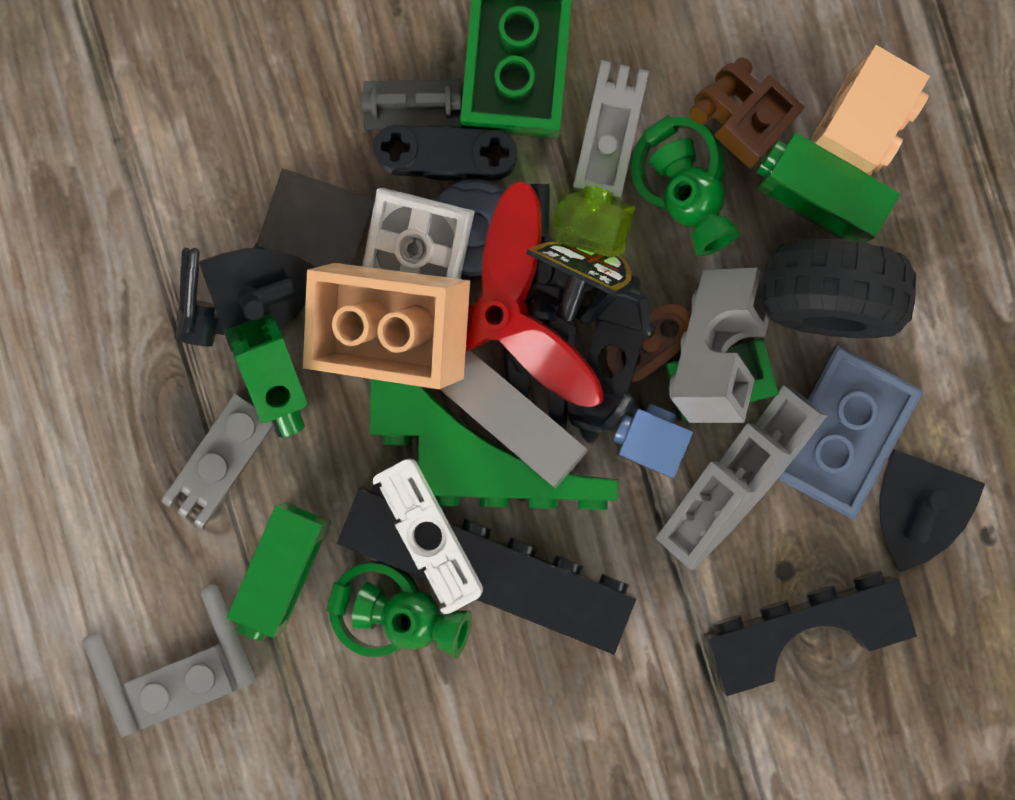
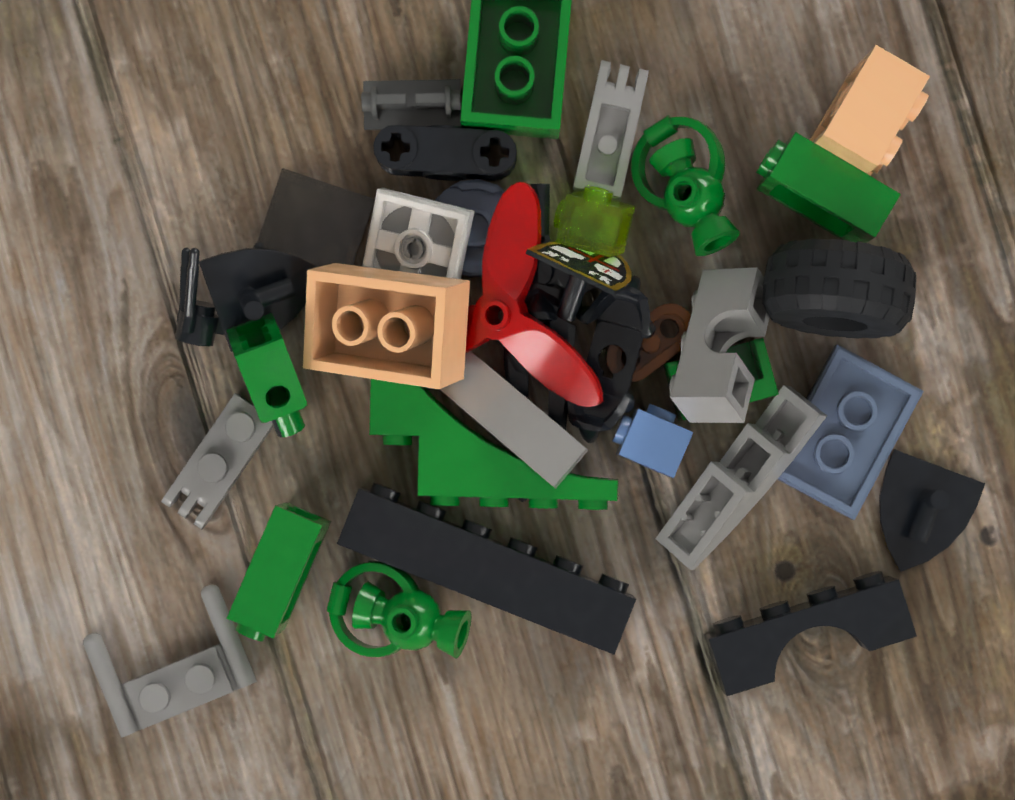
(446, 565): white piece -> none
(755, 124): reddish brown plate -> none

